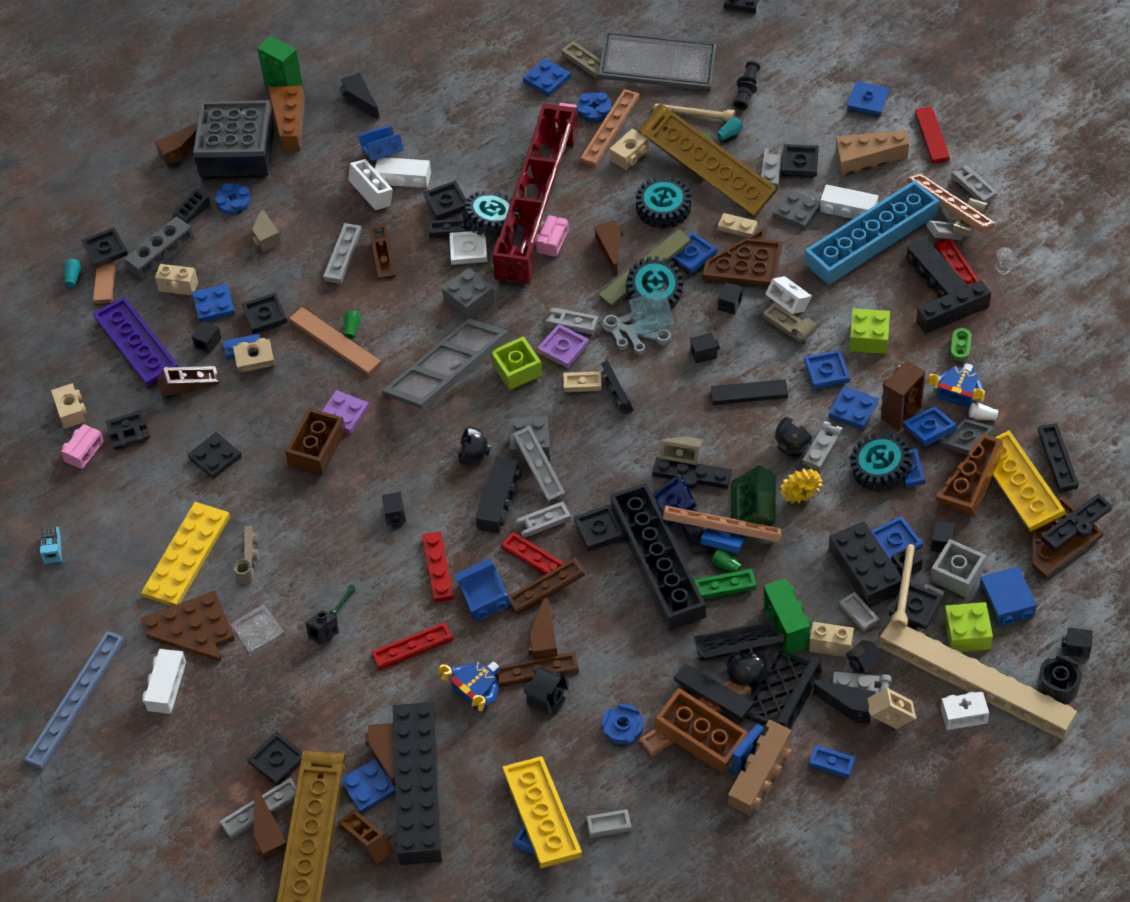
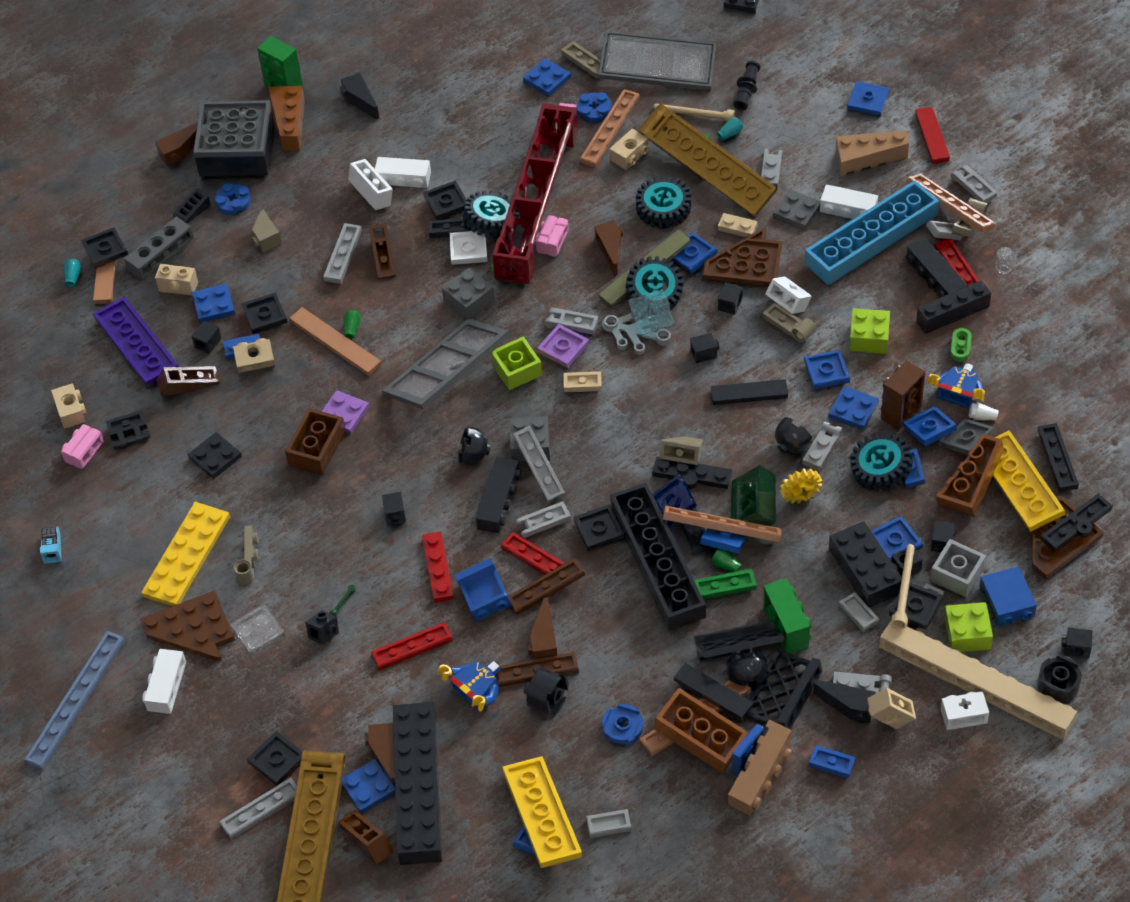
(267, 834): reddish brown slope -> none
(380, 143): blue panel -> none
(616, 387): black plate -> none
(800, 160): black plate -> none
(831, 639): tan brick -> none
(864, 656): black brick -> none

